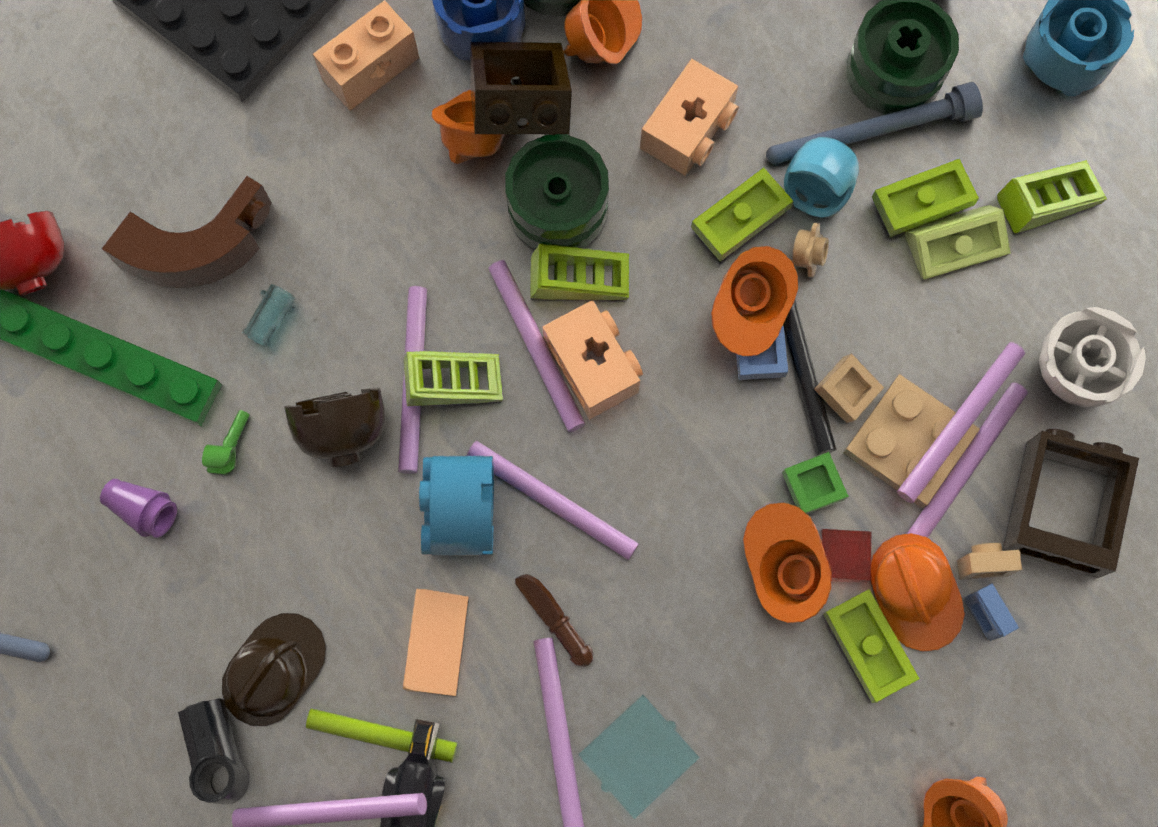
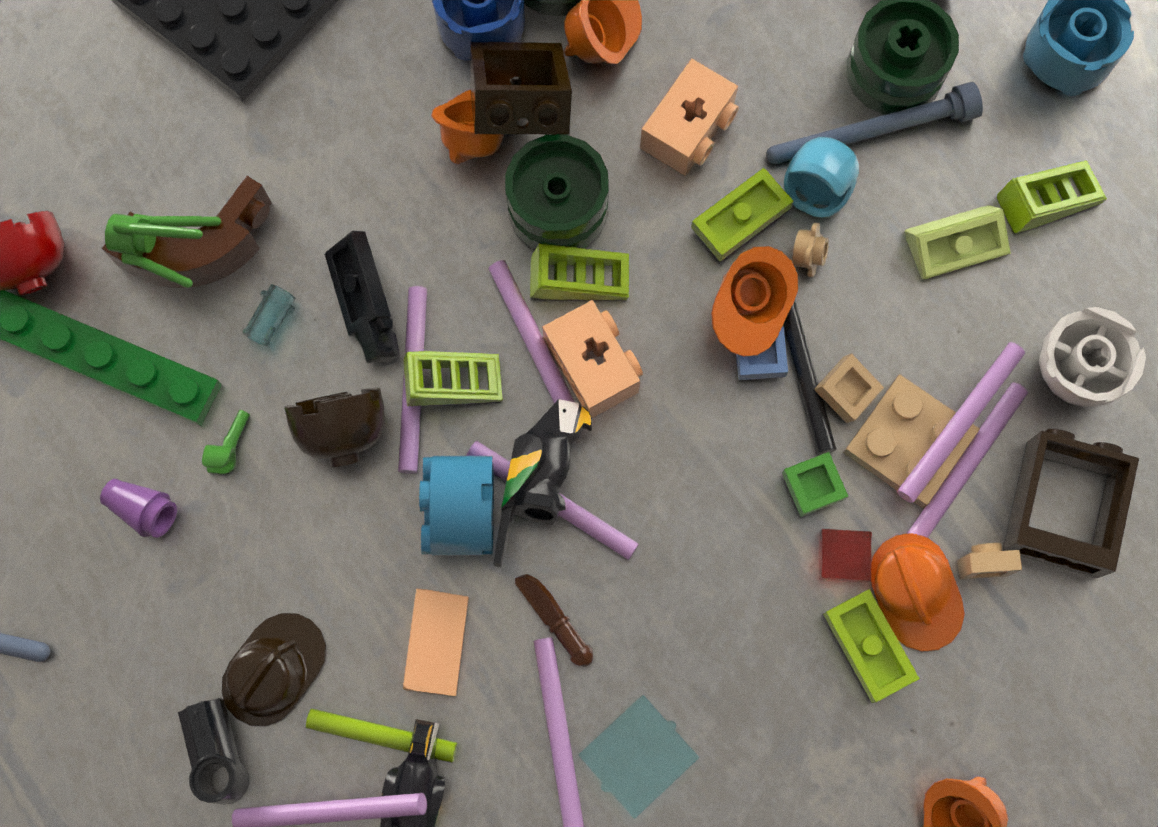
(138, 235): none -> bright green plant
(362, 297): none -> black hinge
(366, 55): light nougat brick -> none
(539, 469): none -> black animal
(787, 562): orange piece -> none
(925, 197): lime plate -> none
(991, 612): medium blue tile -> none

